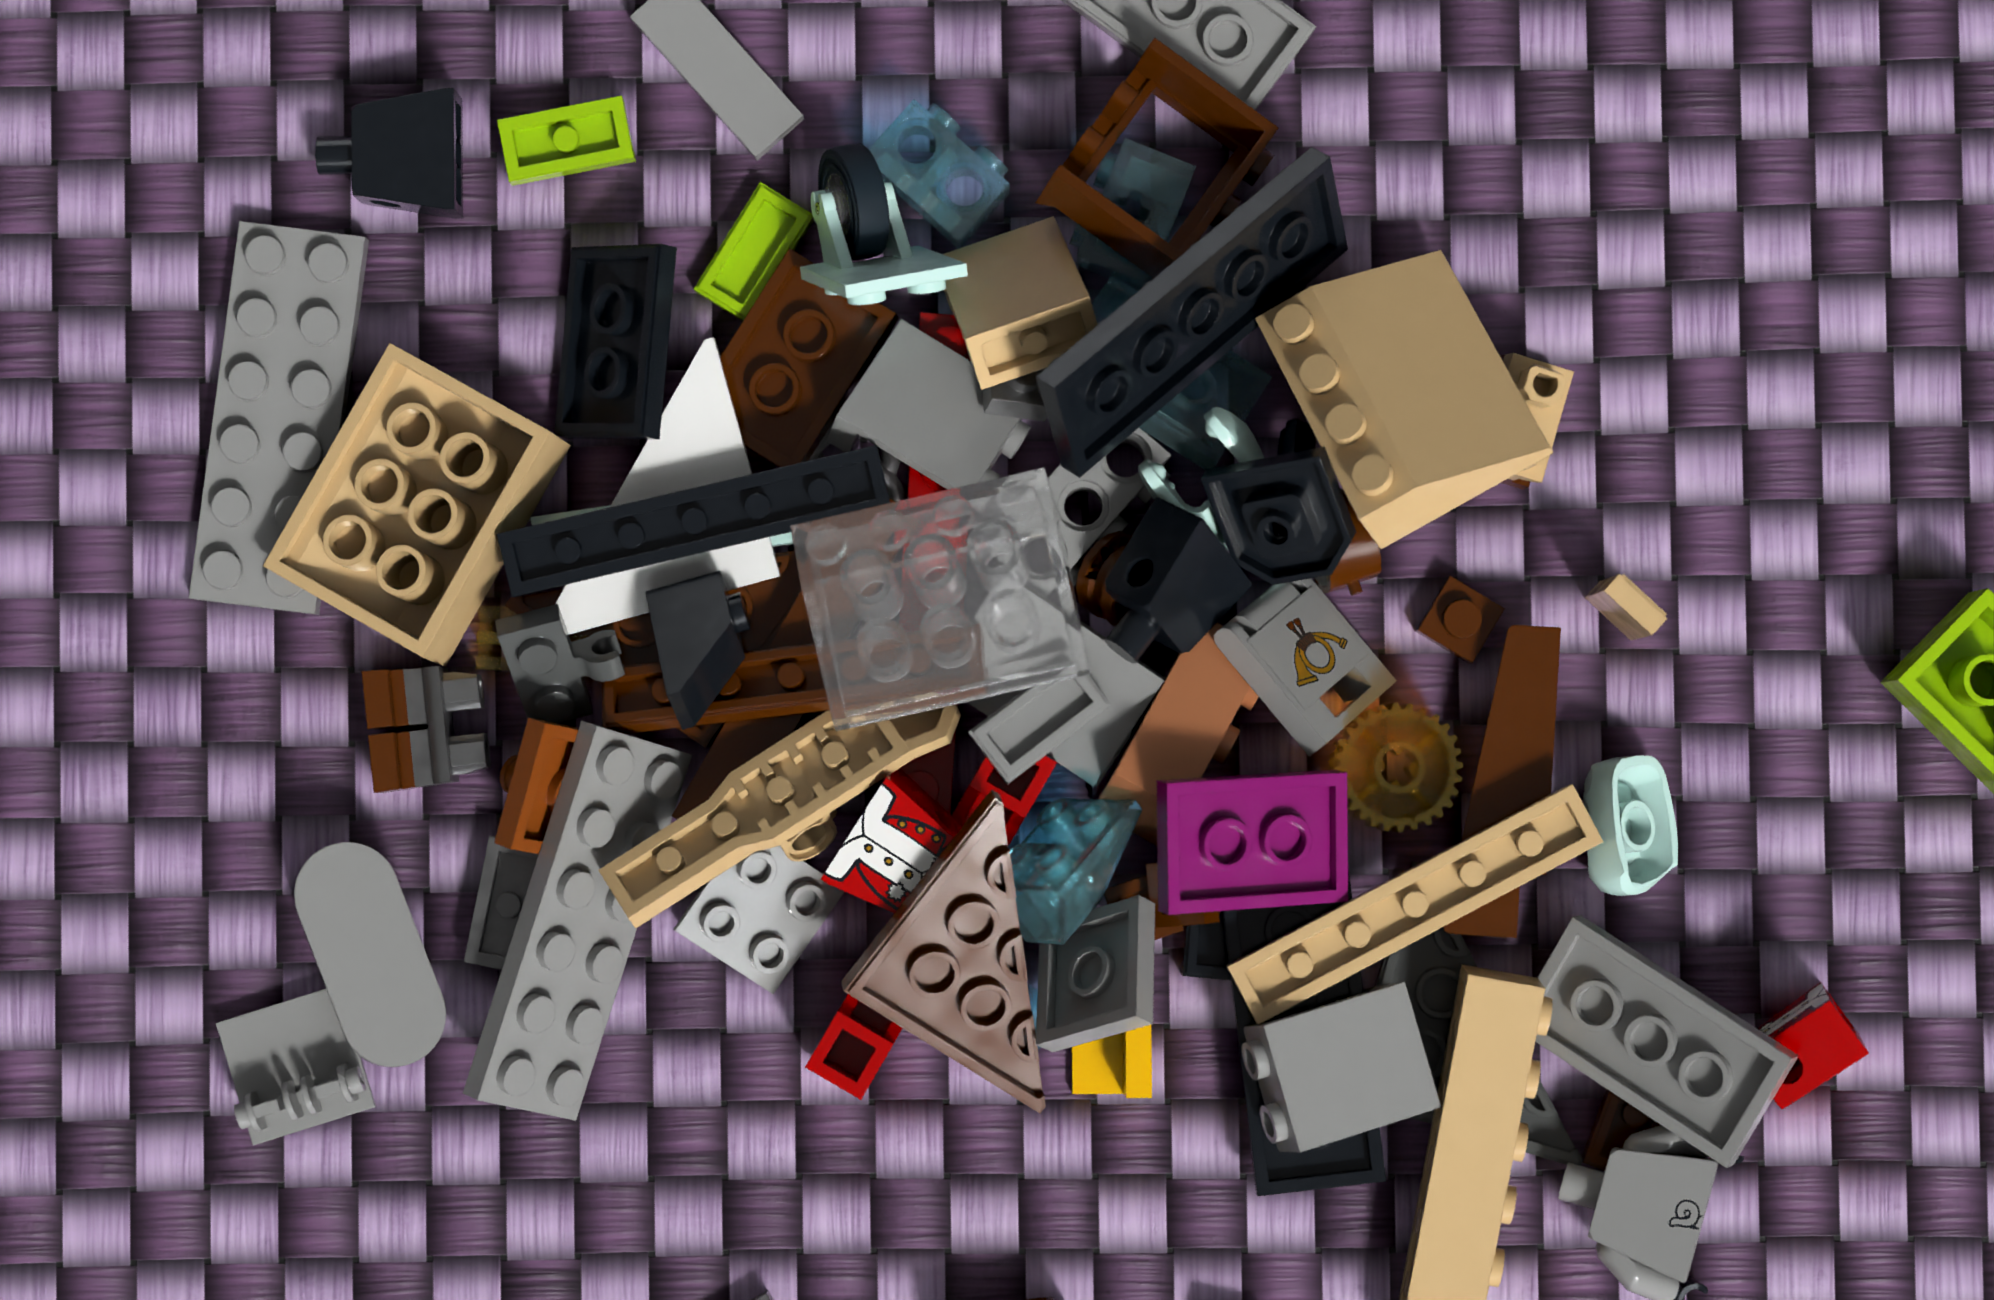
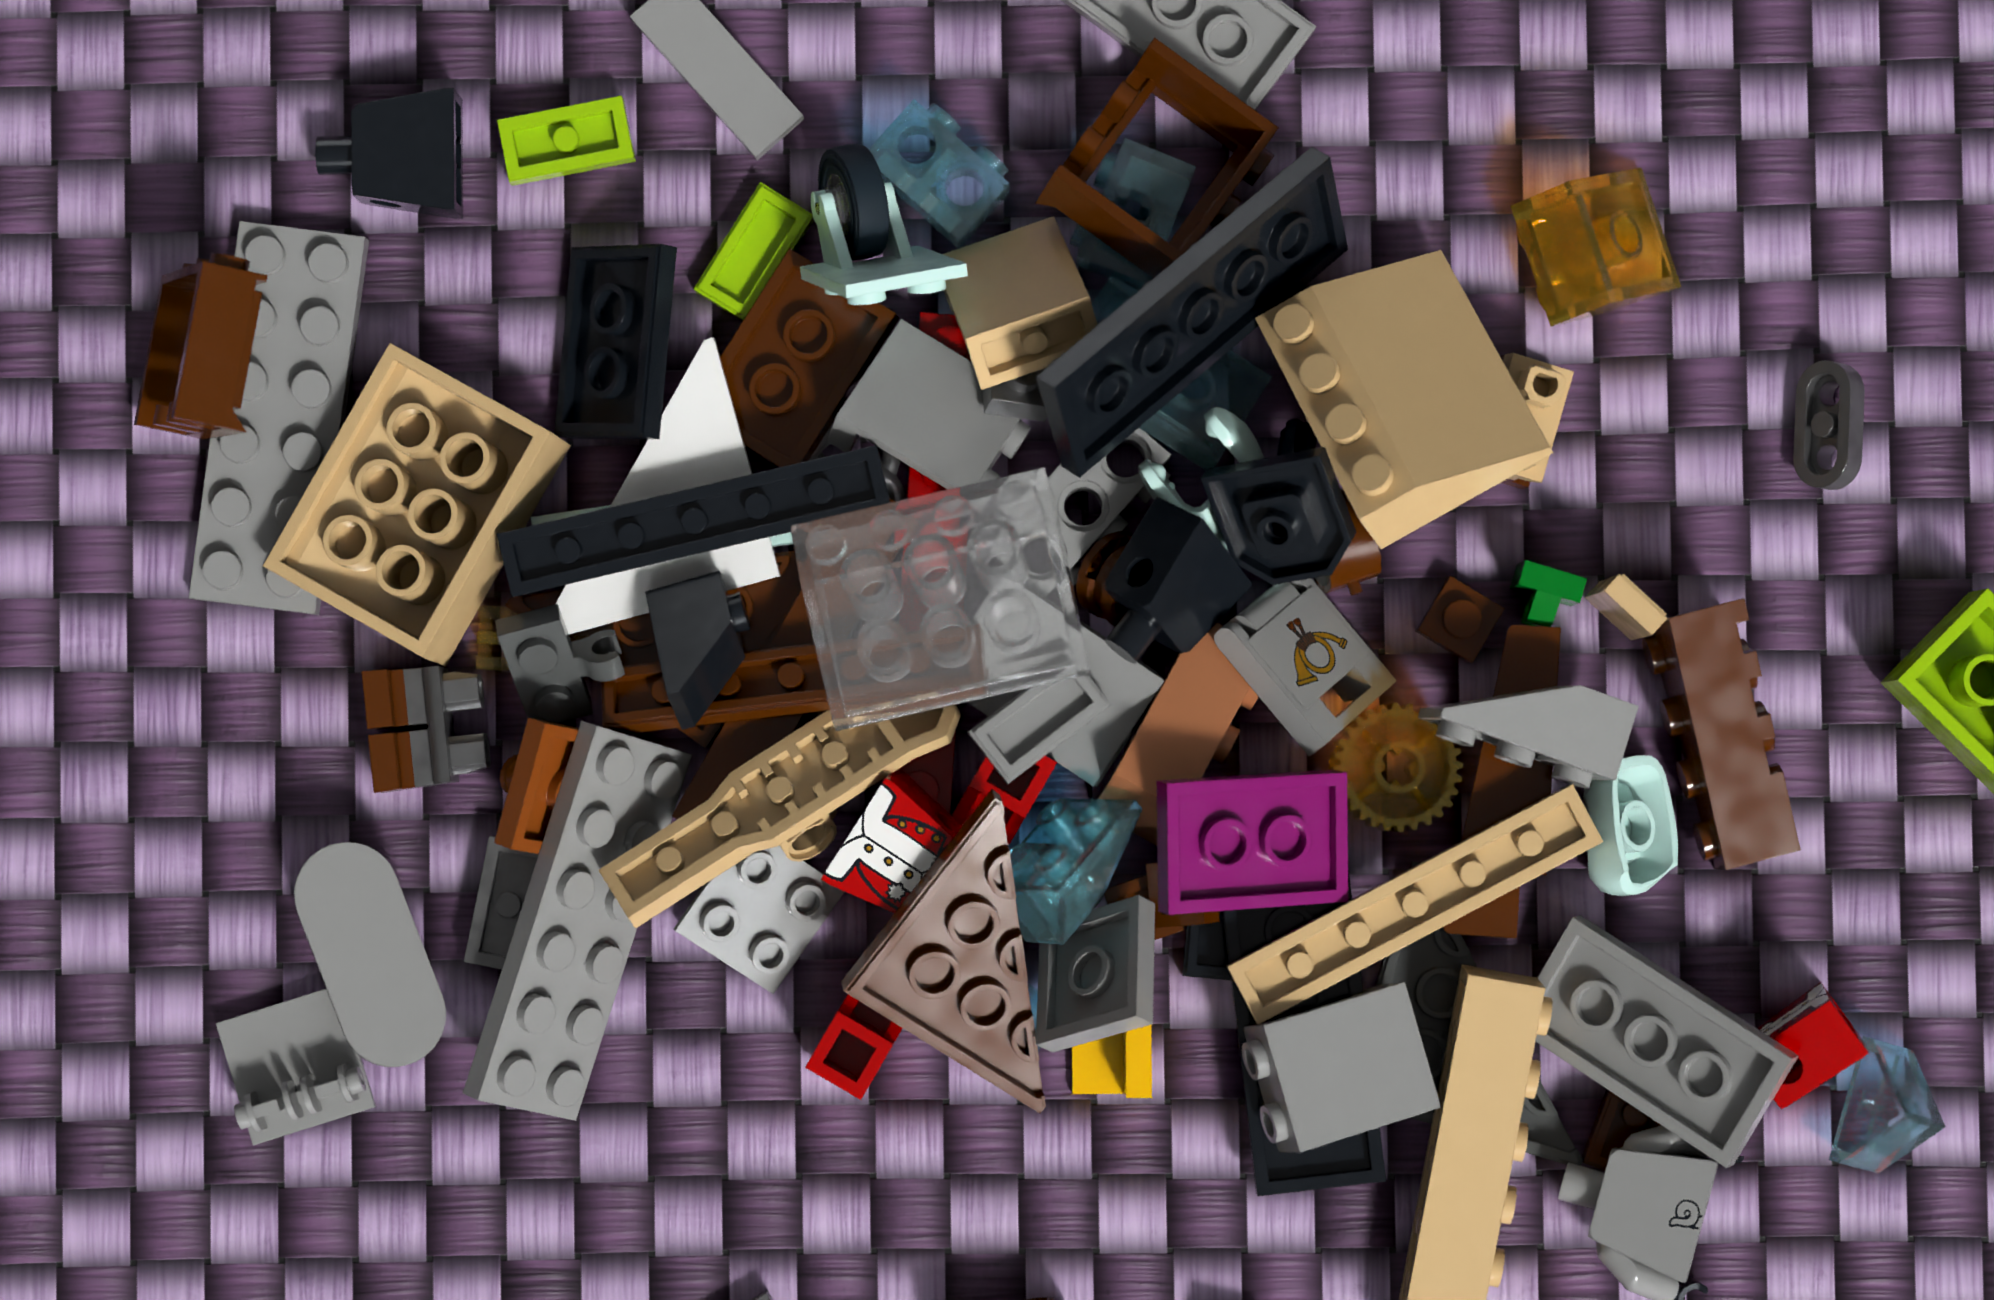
(200, 348): none -> reddish brown window
(1545, 591): none -> green tile
(1560, 726): none -> light grey slope
(1595, 245): none -> clear yellow slope
(1722, 736): none -> reddish brown wedge
(1828, 426): none -> flat silver plate
(1884, 1109): none -> clear light blue slope

